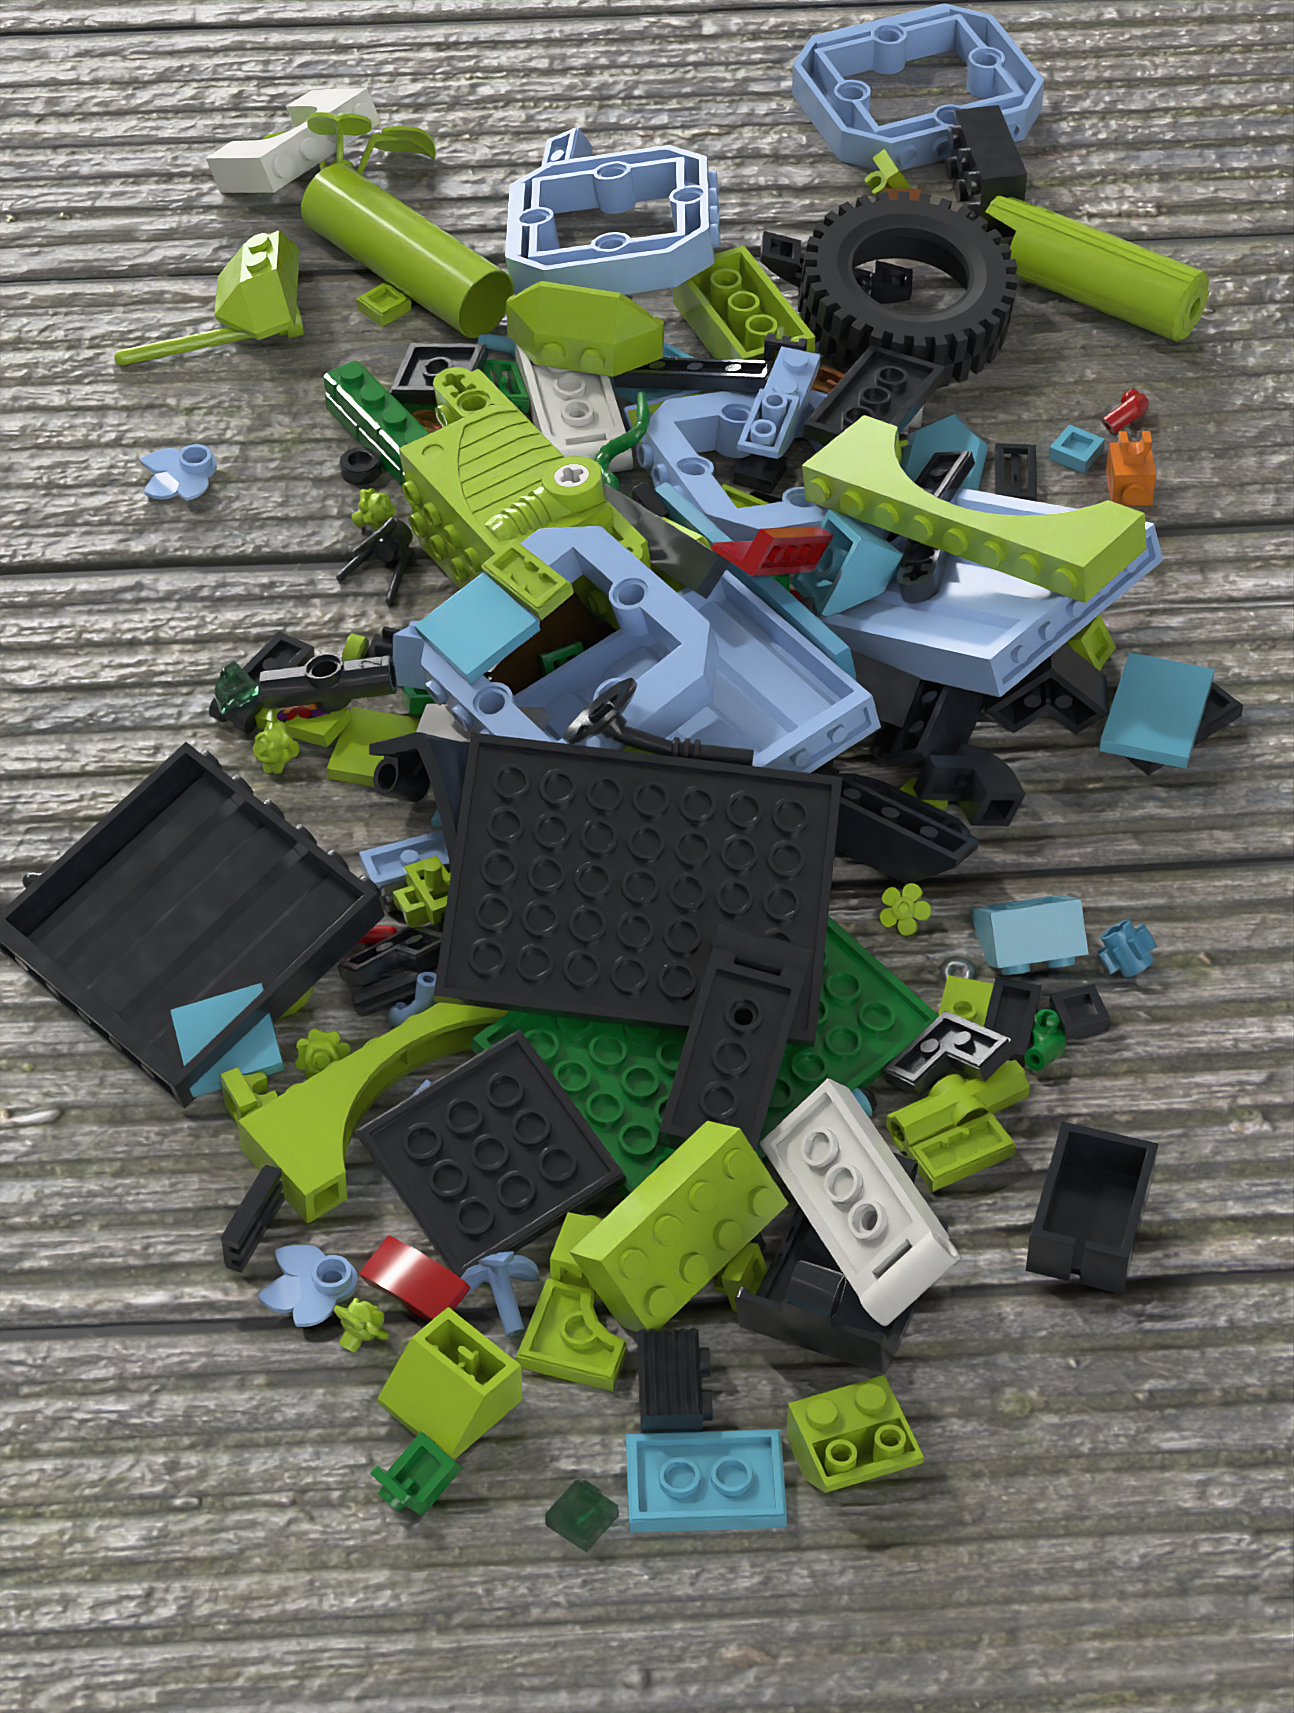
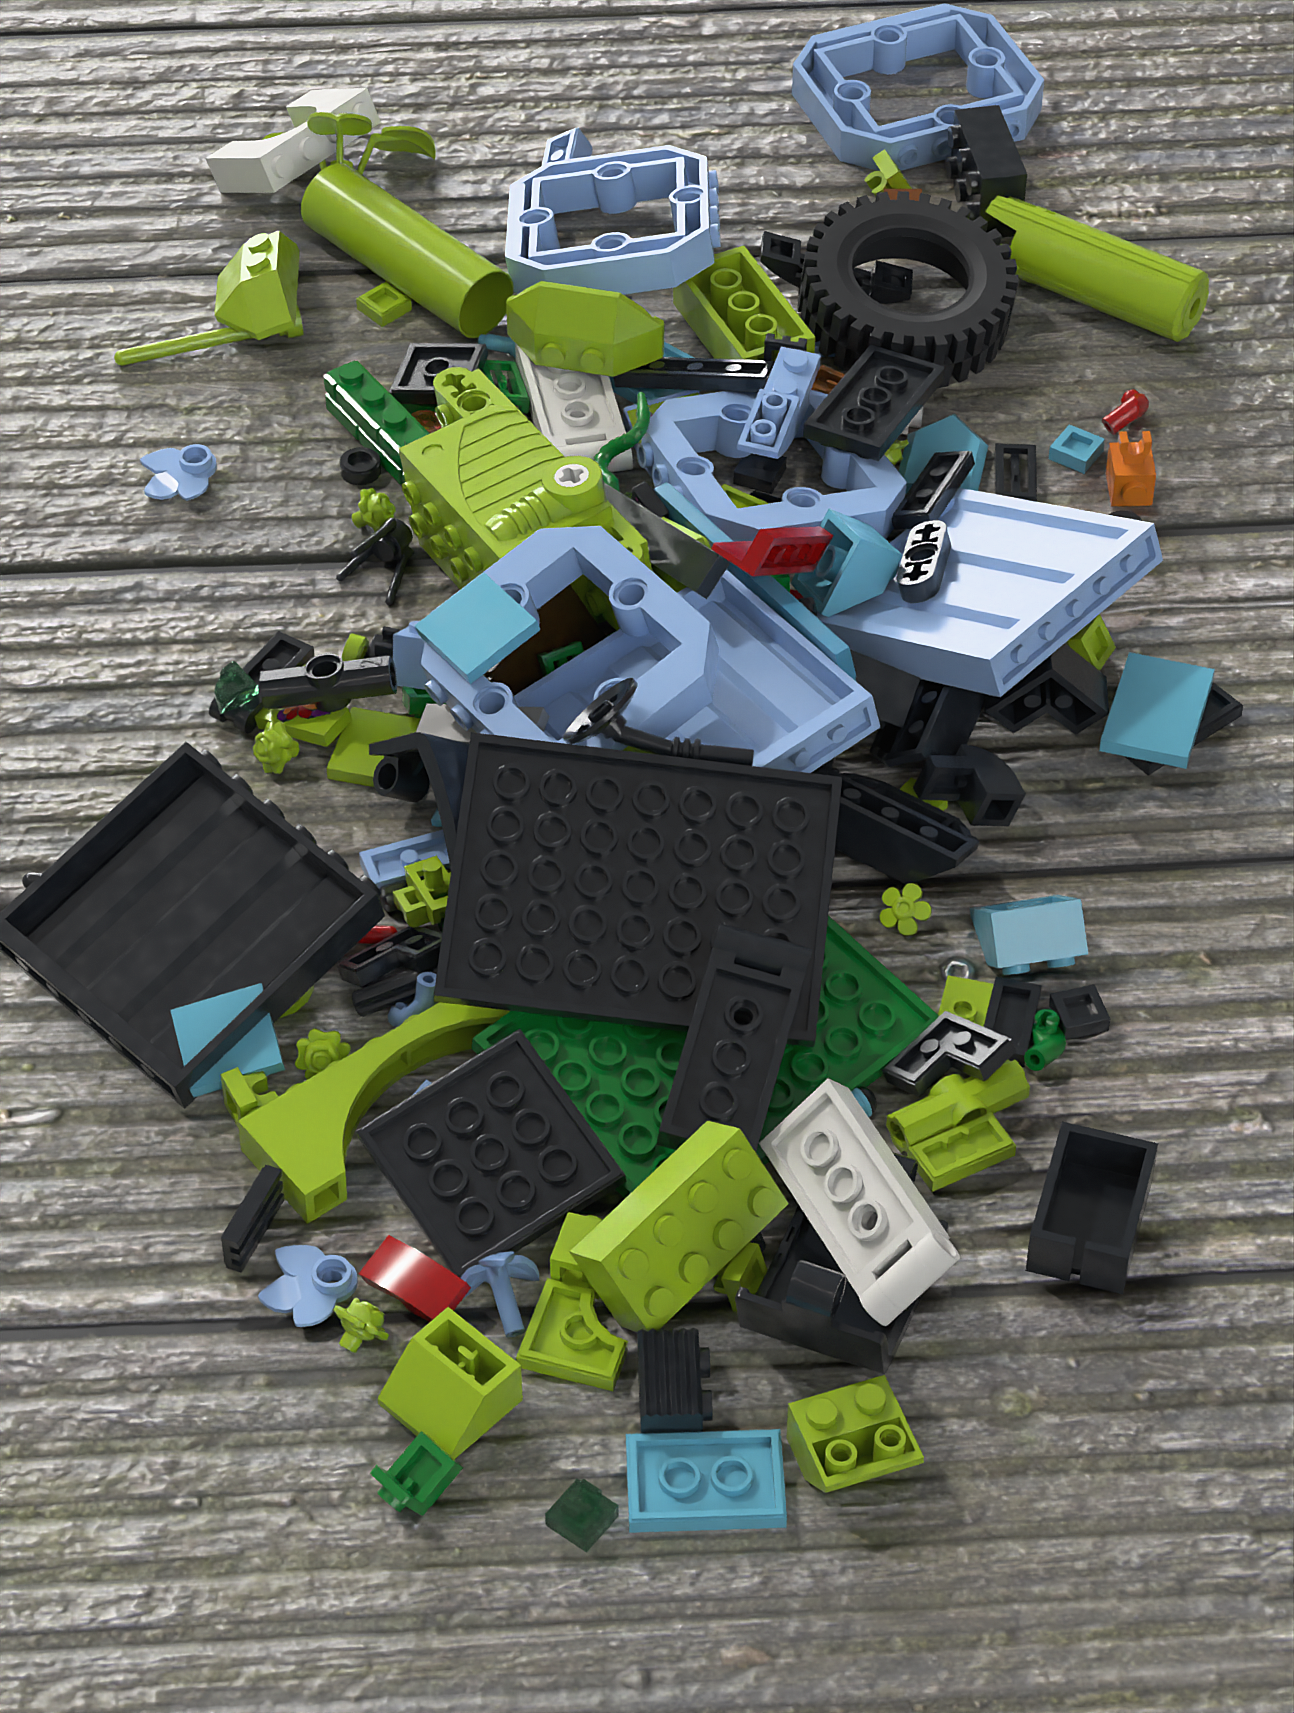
(527, 579): lime plate -> none
(1060, 552): lime arch -> none
(1127, 948): dark azure gear -> none

